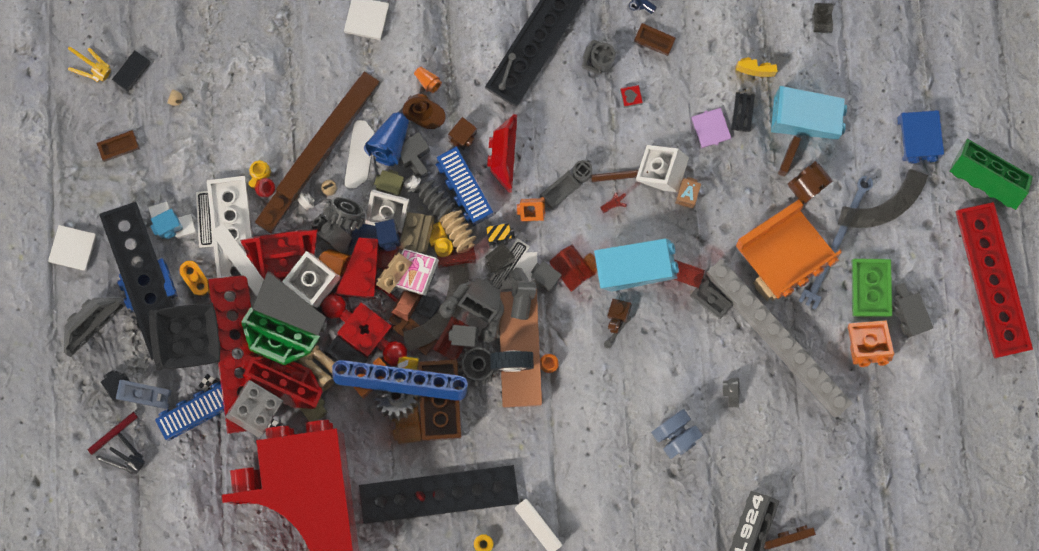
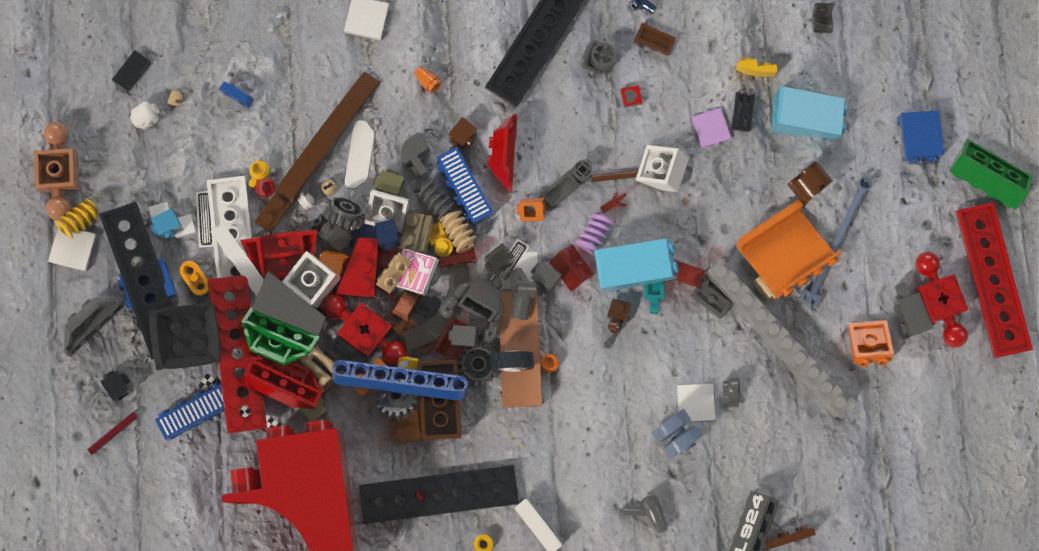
(48, 162): none -> nougat brick
(77, 218): none -> yellow piece
(100, 71): yellow plant -> none
(118, 146): reddish brown tile -> none
(133, 463): black plant -> none
(143, 394): sand blue plate -> none
(144, 115): none -> white head
(236, 94): none -> blue beam
(254, 408): light grey piece -> none
(388, 140): blue cone -> none
(412, 183): white plate -> none
(424, 111): reddish brown piece -> none
(499, 234): brick -> none
(511, 57): dark grey hinge -> none
(591, 261): clear orange plate -> none
(594, 232): none -> lavender piece
(652, 510): none -> dark grey piece
(654, 293): none -> teal plate
(688, 192): medium nougat brick -> none
(697, 401): none -> white sticker
(790, 153): reddish brown tile -> none
(871, 288): bright green plate -> none
(889, 209): clear smoke tile -> none
(948, 288): none -> red brick

